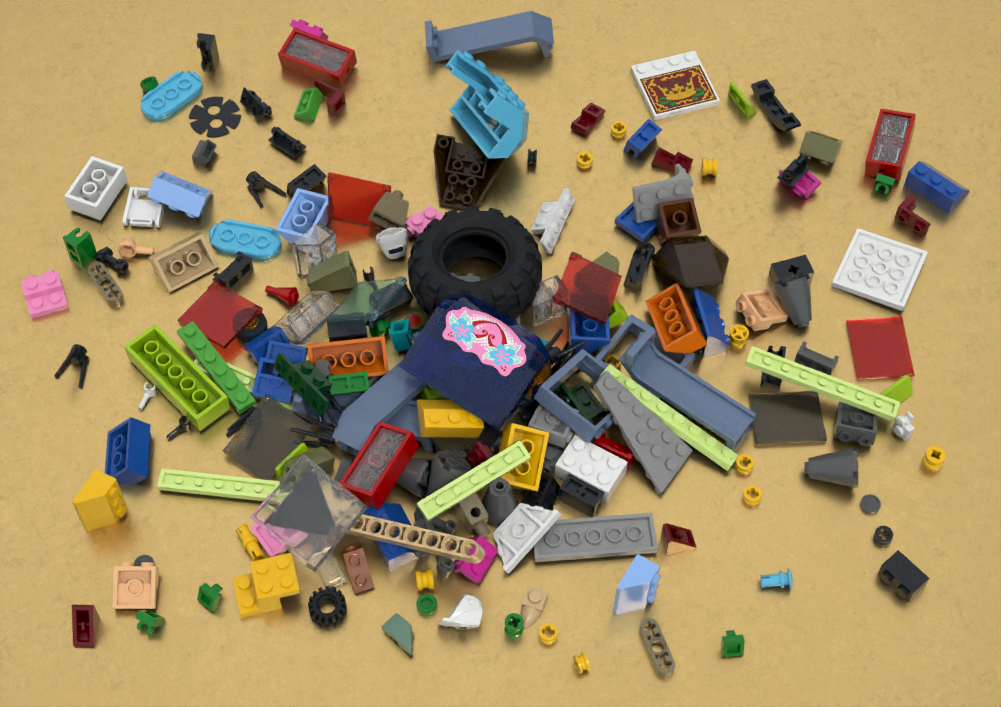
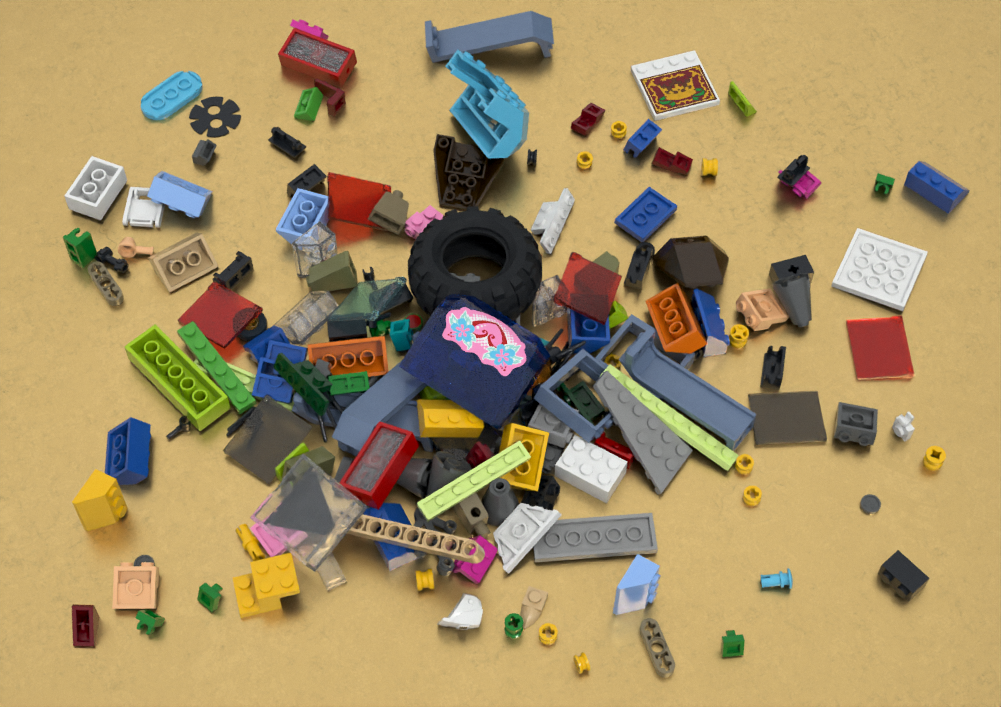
(44, 294): bright pink plate -> none
(76, 355): black plant -> none
(148, 393): white hand -> none
(149, 83): green tile -> none
(208, 50): black hinge -> none
(215, 485): yellowish green plate -> none
(250, 239): medium azure tile -> none
(254, 104): black hinge -> none
(256, 181): black plant -> none
(287, 294): red cone -> none
(325, 436): black plant -> none
(327, 595): black tyre -> none
(357, 568): dark orange bracket -> none
(393, 242): white helmet -> none
(400, 631): sand green slope -> none
(426, 605): green tile -> none
(580, 495): black hinge -> none
(649, 195): light grey bracket -> none
(676, 539): dark red slope -> none
(677, 219): reddish brown slope -> none
(772, 107): black slope -> none
(815, 360): dark grey hinge -> none
(820, 147): olive slope -> none
(822, 383): yellowish green plate -> none
(835, 467): dark grey cone -> none
(888, 532): black bush -> none
(890, 144): brick -> none
(899, 390): lime slope -> none
(906, 215): dark red bracket -> none

